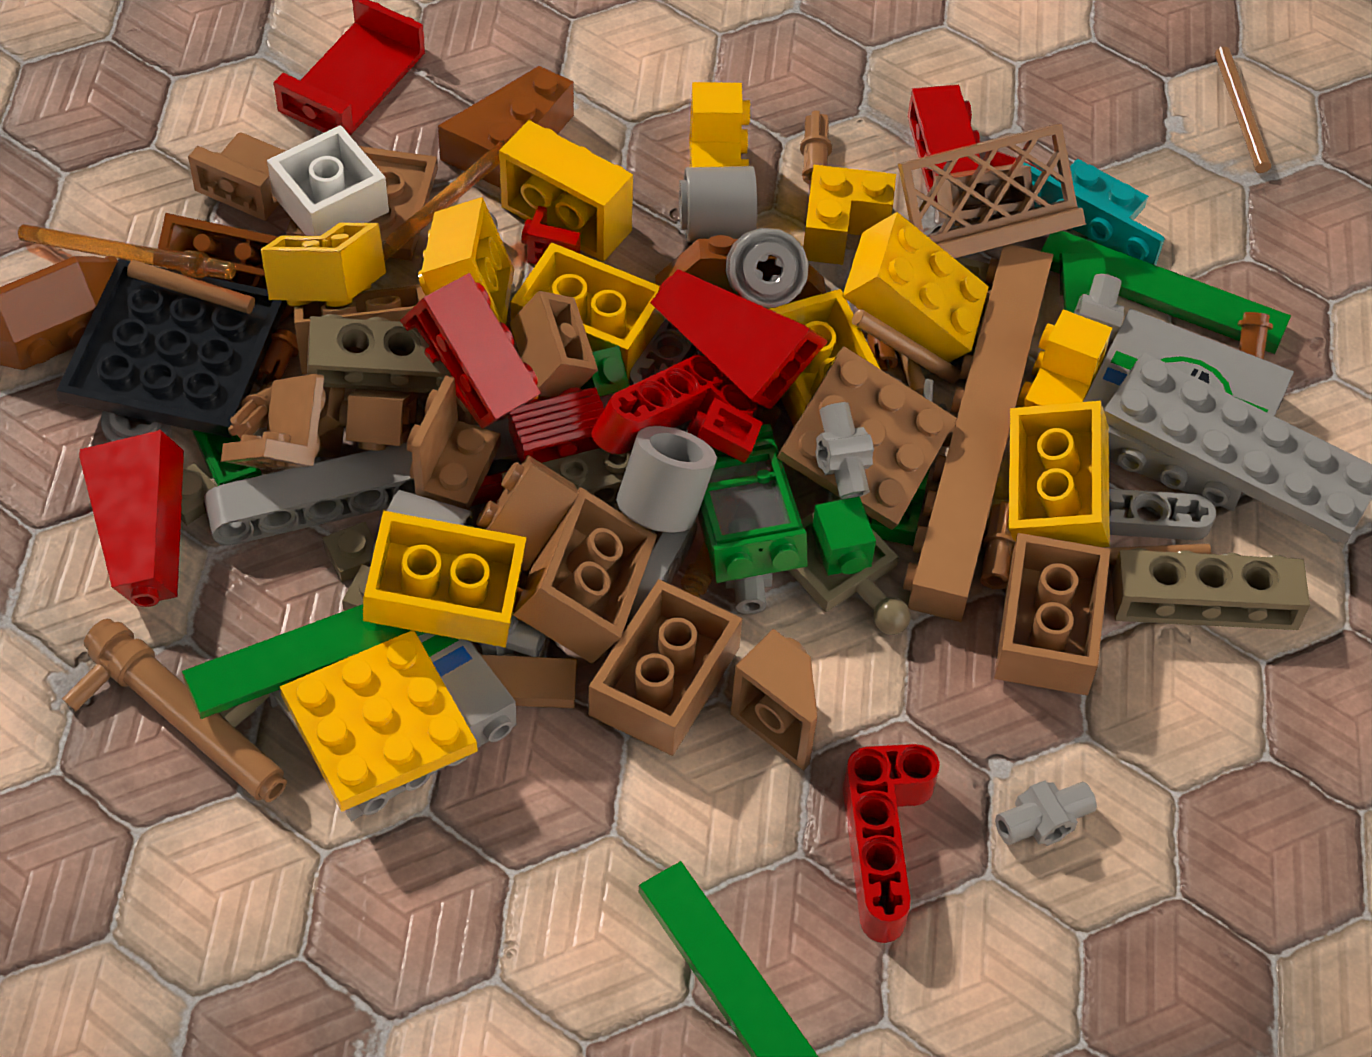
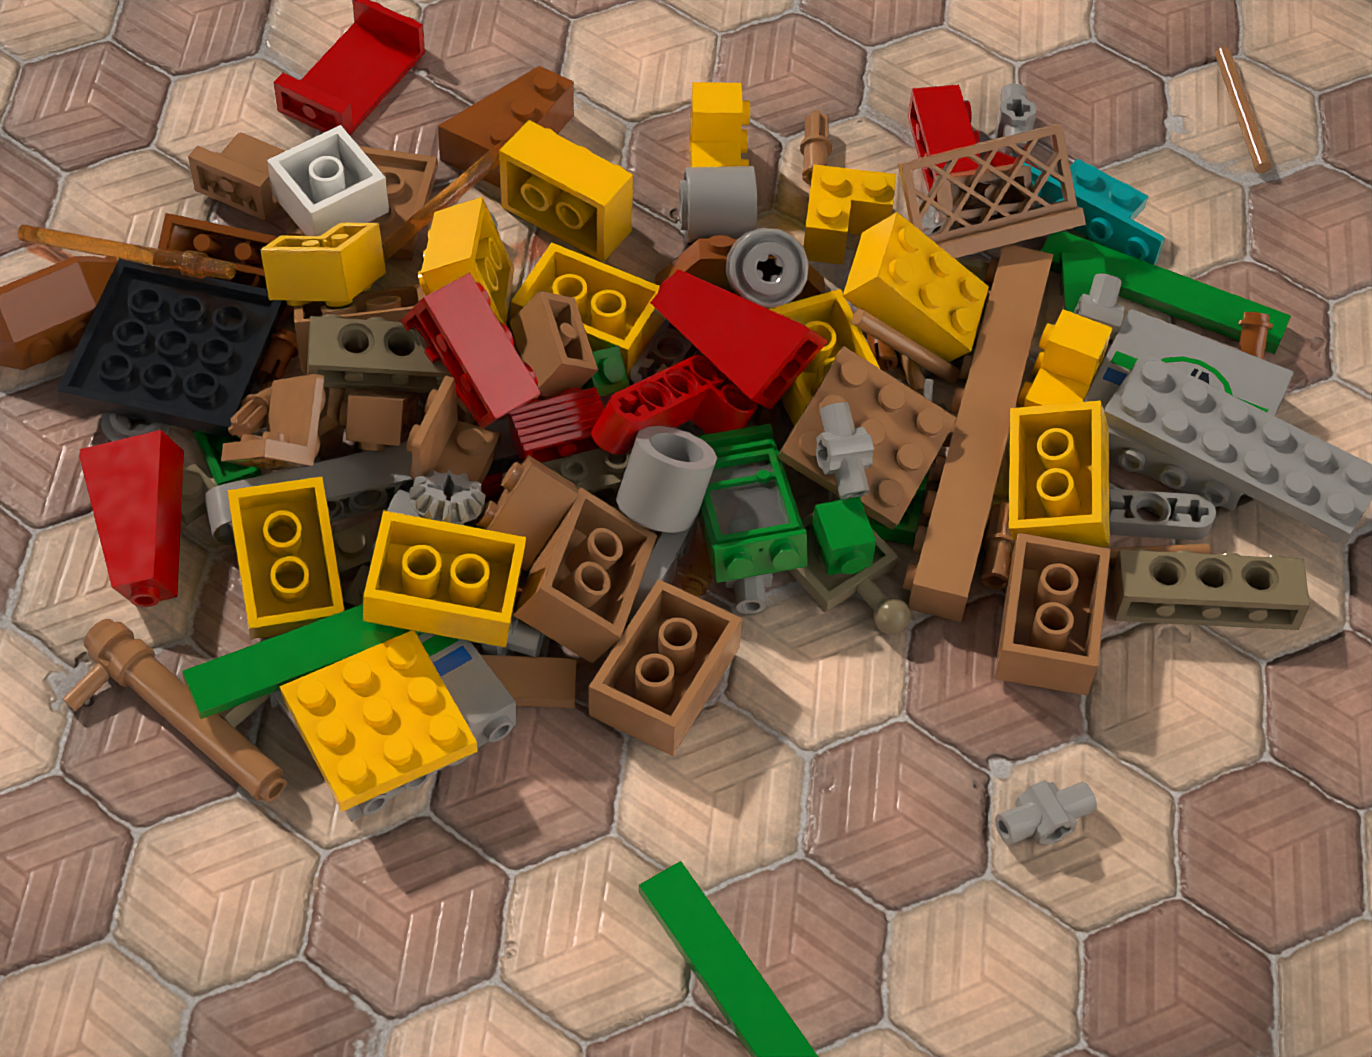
(191, 286): medium nougat bar -> none
(285, 555): none -> yellow brick
(430, 502): none -> light grey gear
(540, 235): red bracket -> none
(726, 429): red bracket -> none
(777, 696): medium nougat slope -> none
(884, 842): red beam -> none
(1015, 114): none -> light grey axle

